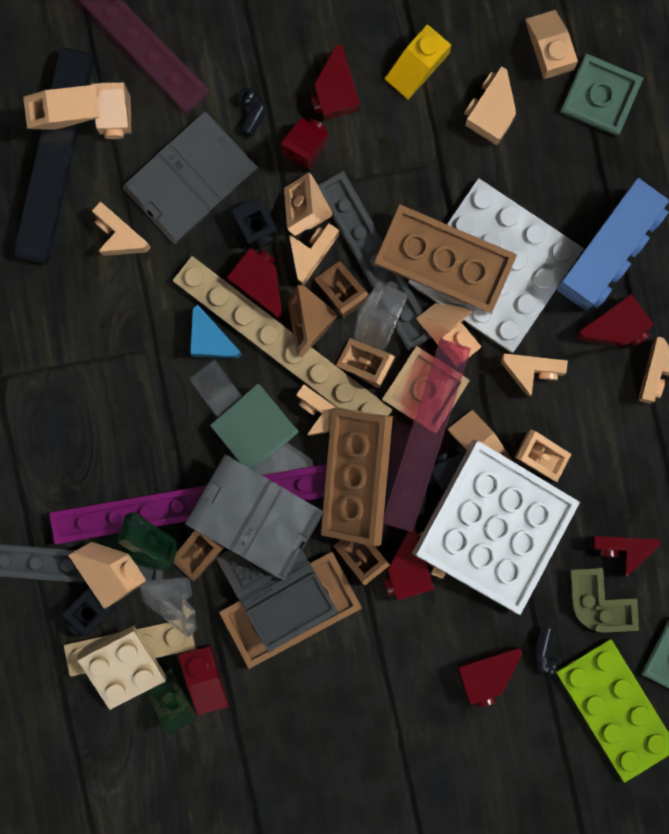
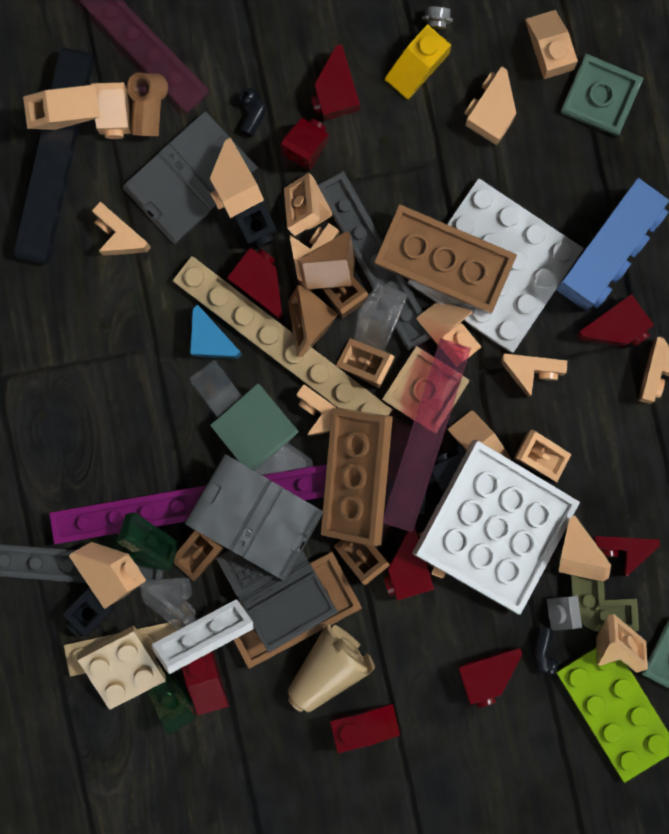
(146, 105): none -> medium nougat piece
(202, 636): none -> white plate
(233, 182): none -> light nougat slope
(328, 669): none -> tan cone
(329, 265): none -> medium nougat slope
(364, 728): none -> dark red slope
(437, 17): none -> light grey plate
(564, 613): none -> light grey plate
(582, 555): none -> light nougat slope
(620, 642): none -> light nougat slope

